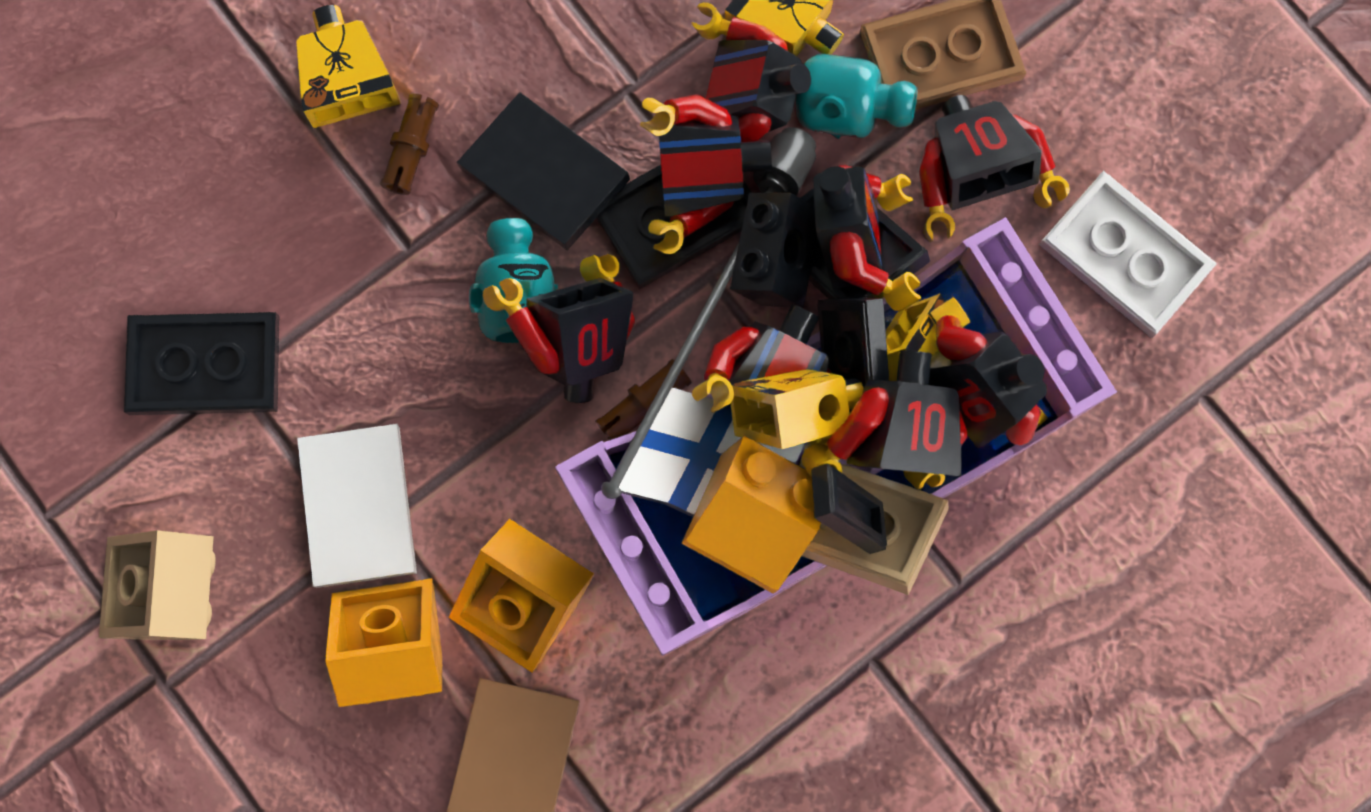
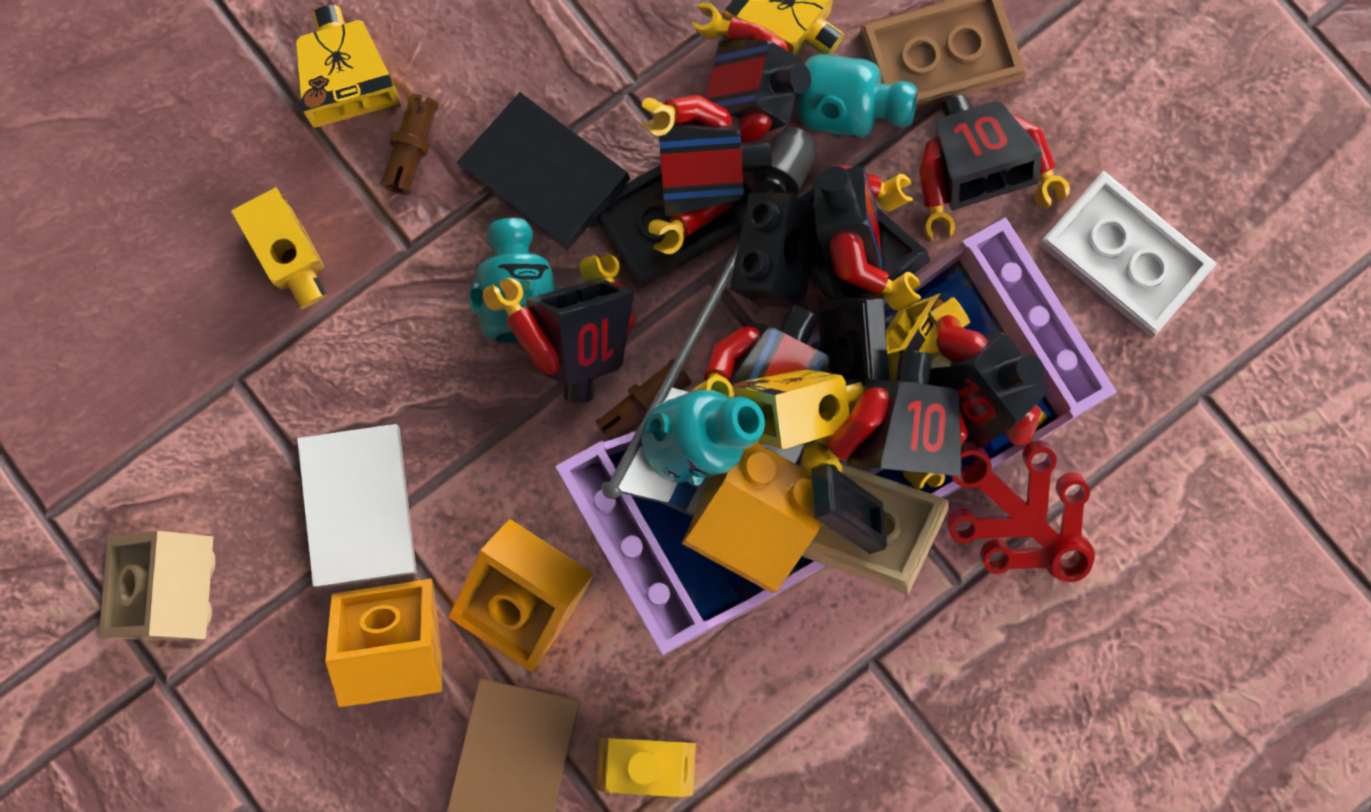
(202, 363): black tile -> none
(274, 230): none -> yellow torso
(645, 767): none -> yellow torso
(700, 435): none -> teal piece
(1026, 517): none -> red plant

